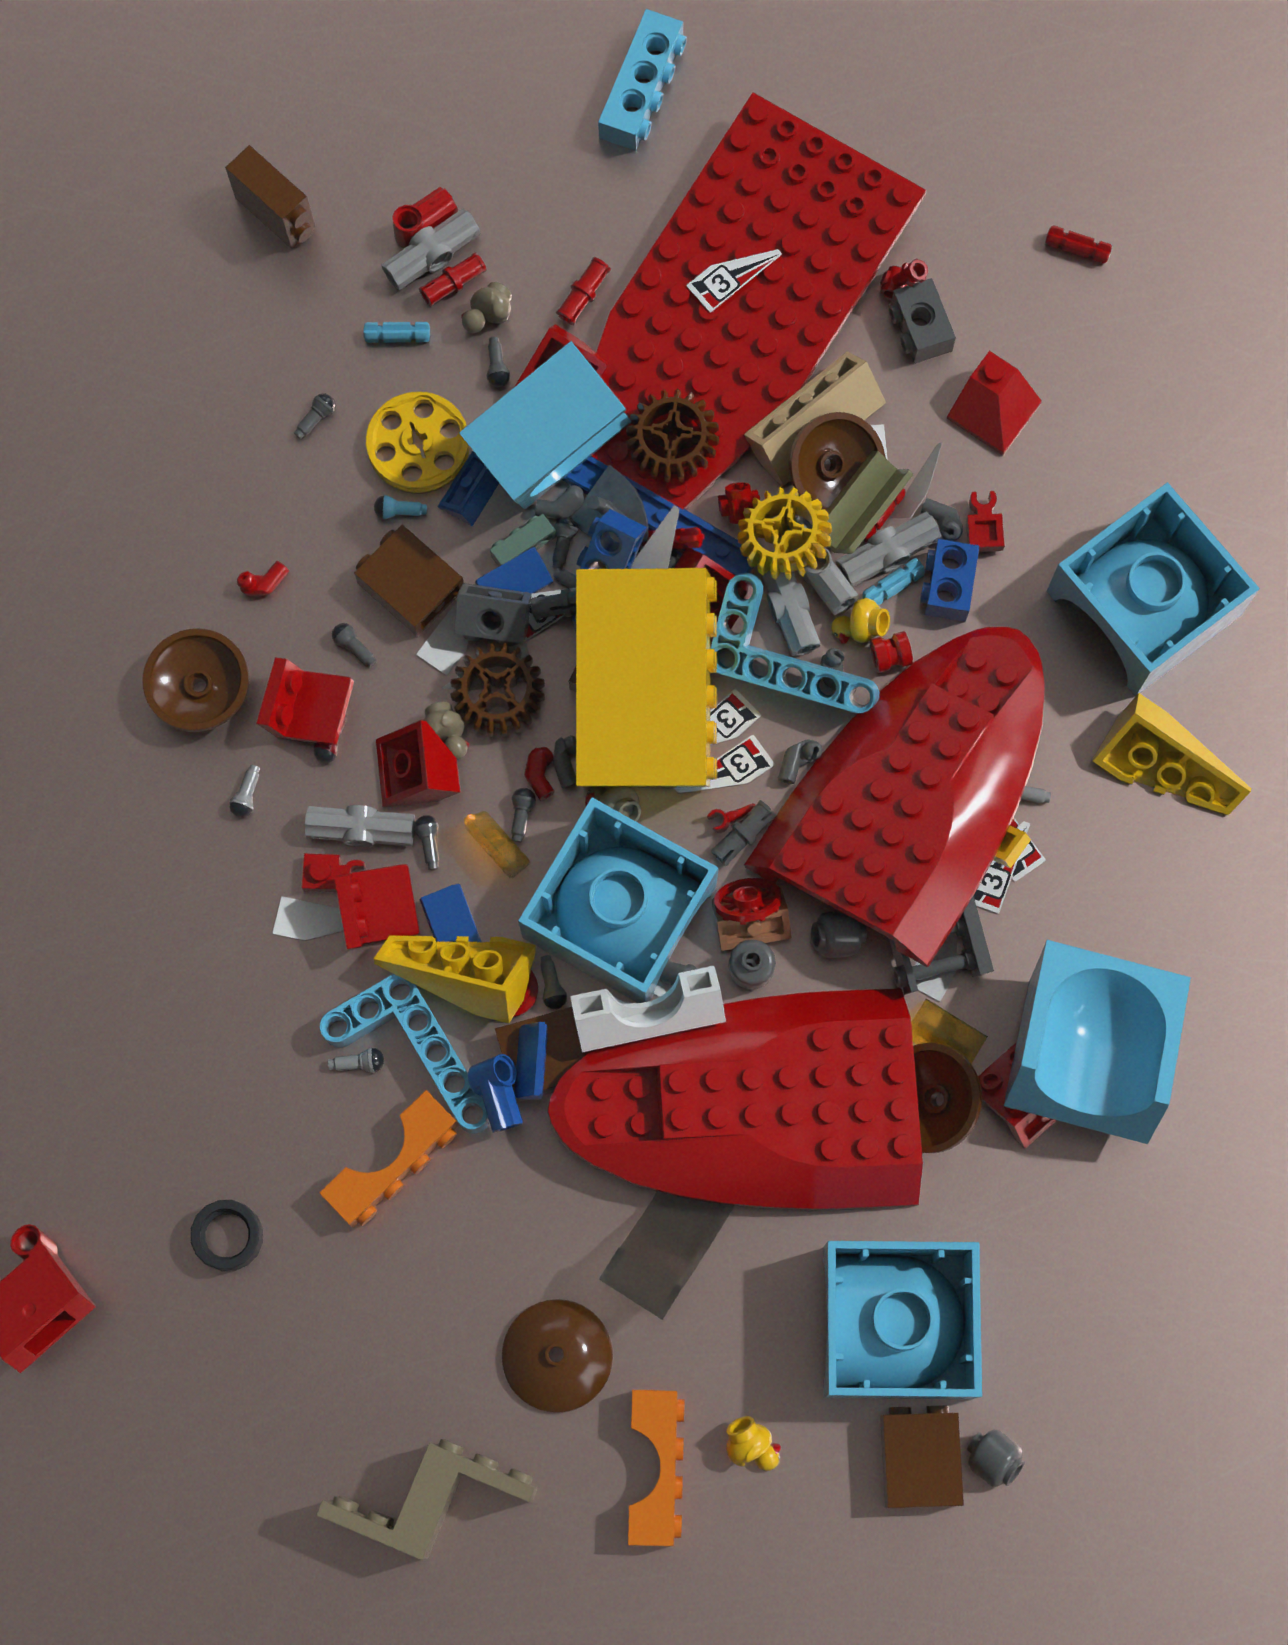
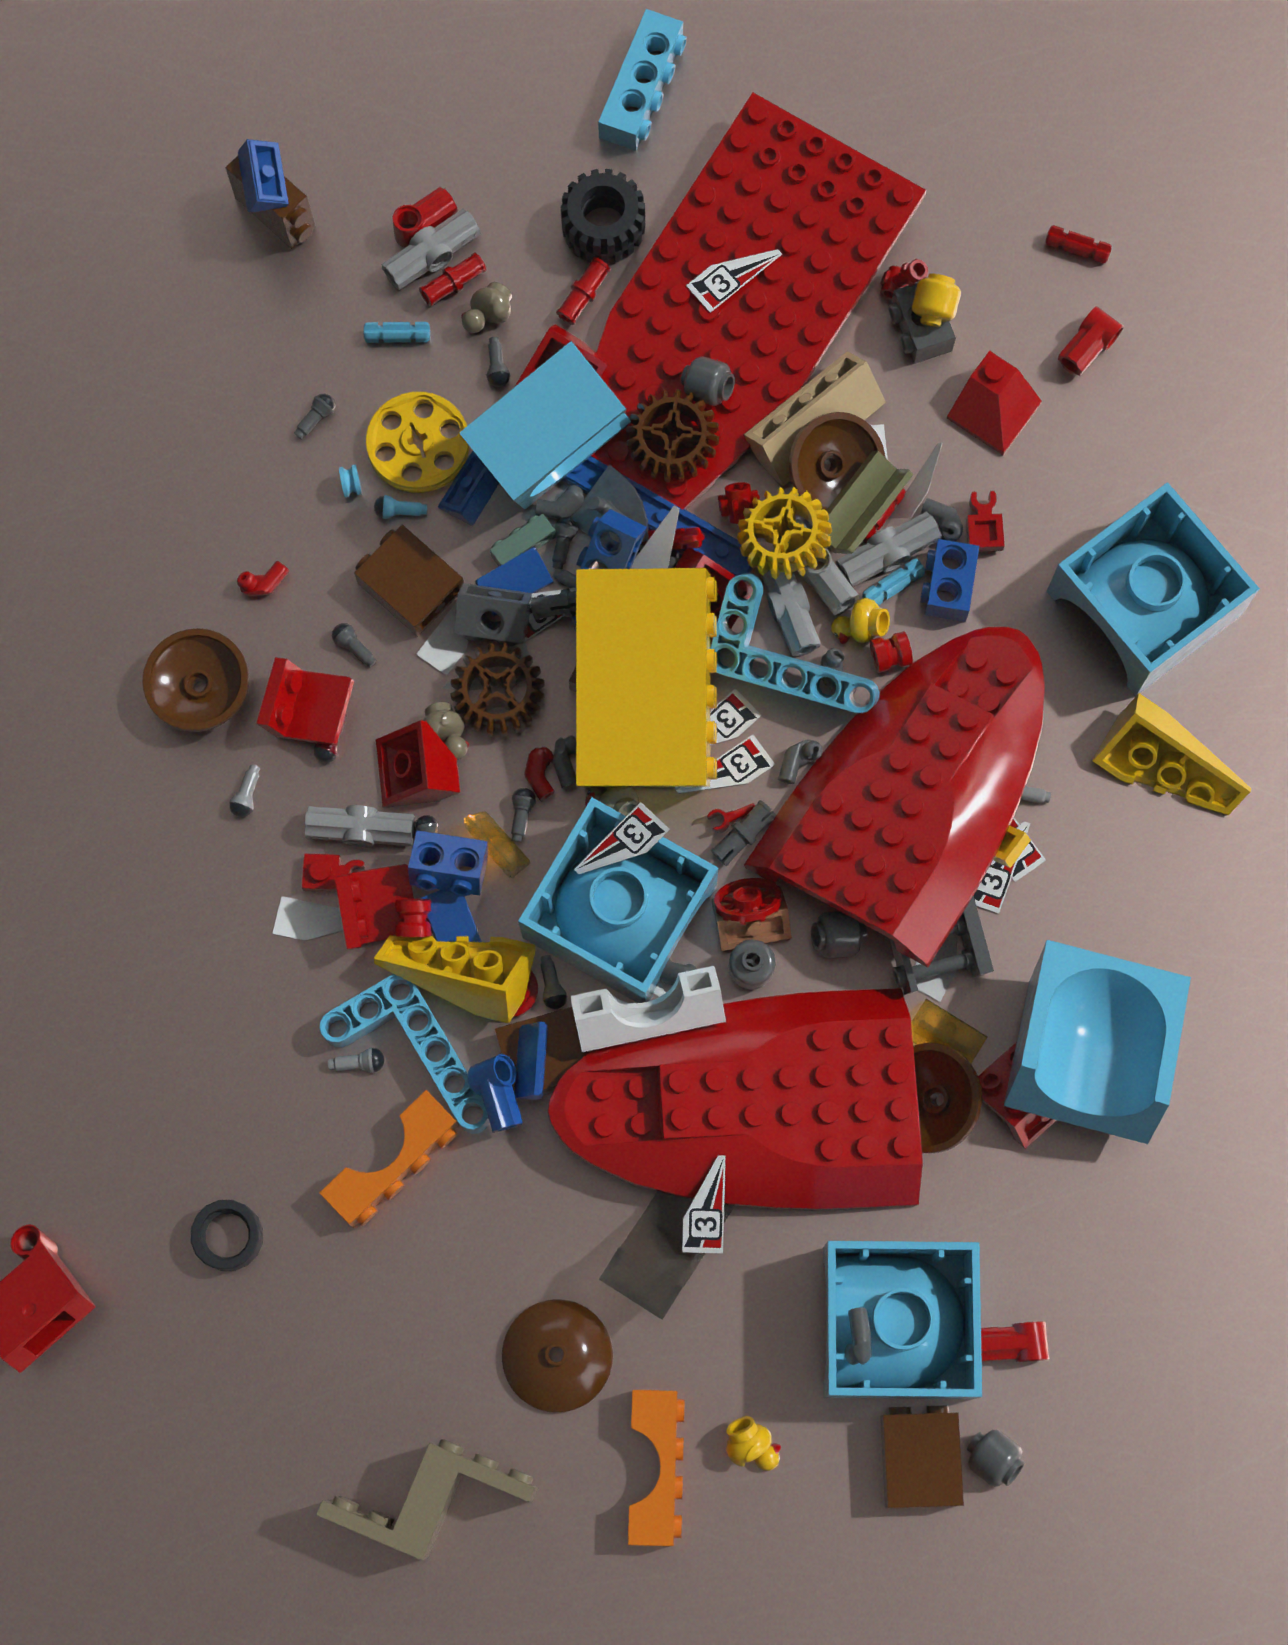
(262, 175): none -> blue slope
(350, 481): none -> medium azure bush
(413, 917): none -> red wheel
(450, 855): none -> blue brick
(596, 192): none -> black tyre
(630, 838): none -> sticker
(705, 1217): none -> sticker
(708, 380): none -> dark grey head
(861, 1349): none -> dark grey arm
(936, 299): none -> yellow head
(1020, 1342): none -> red piece
(1095, 334): none -> red piece

